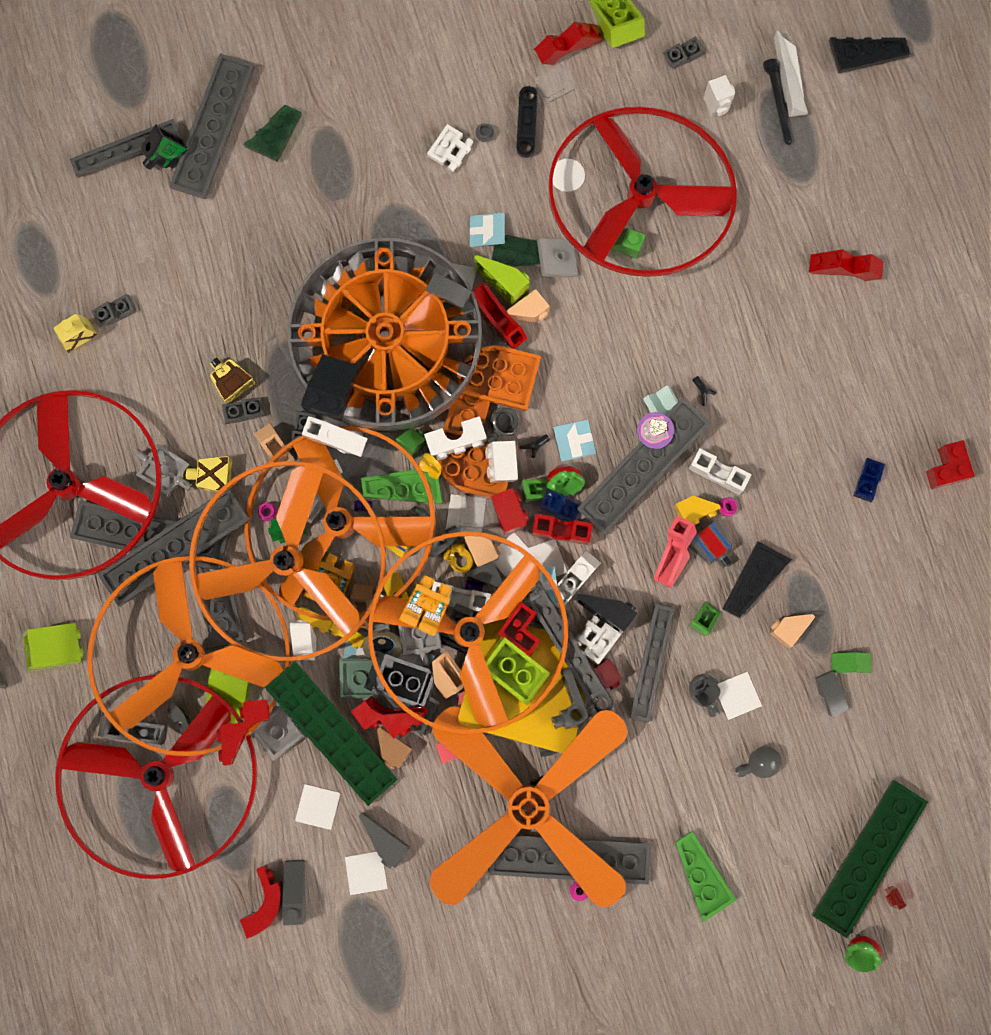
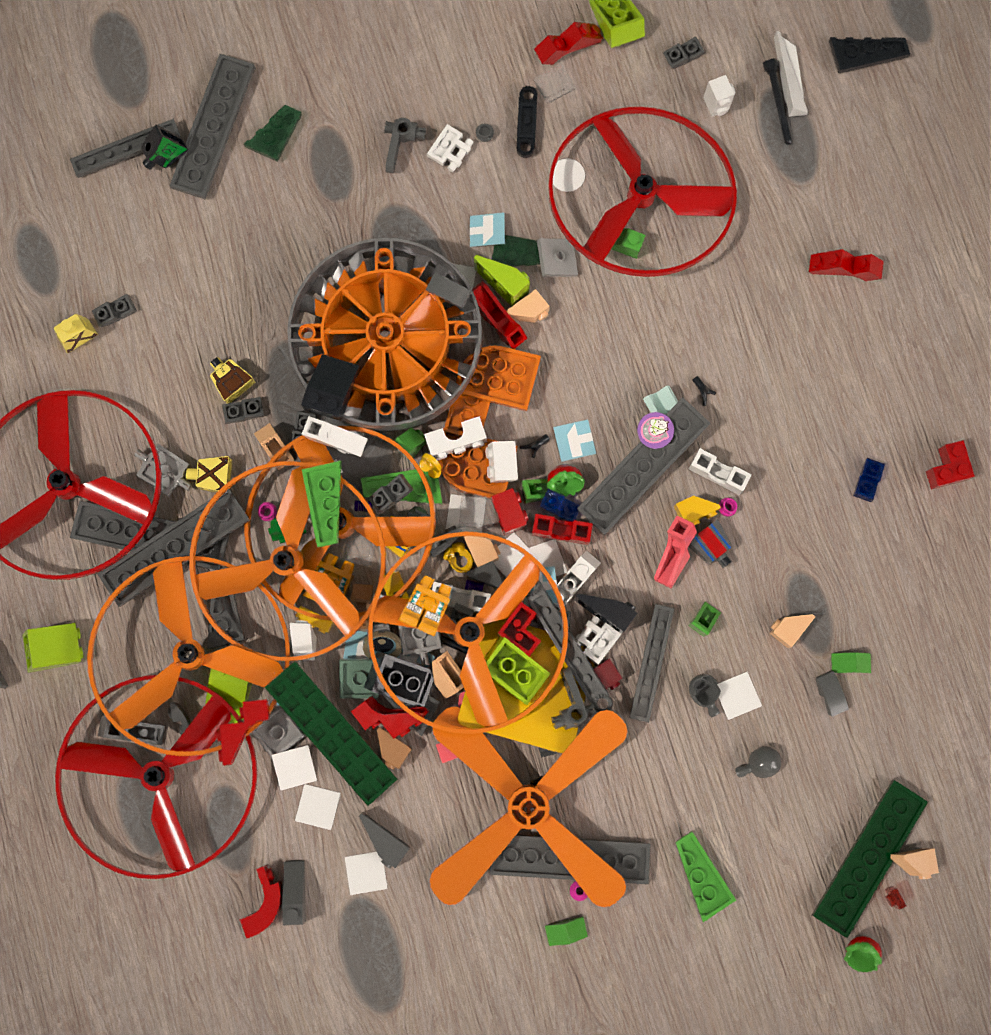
(294, 767): none -> white sticker
(323, 497): none -> bright green wing
(356, 640): yellow piece -> none
(390, 494): none -> dark grey slope
(410, 135): none -> dark grey piece
(503, 422): dark grey hair -> none
(566, 931): none -> bright green slope
(758, 572): black wing -> none
(917, 862): none -> light nougat slope

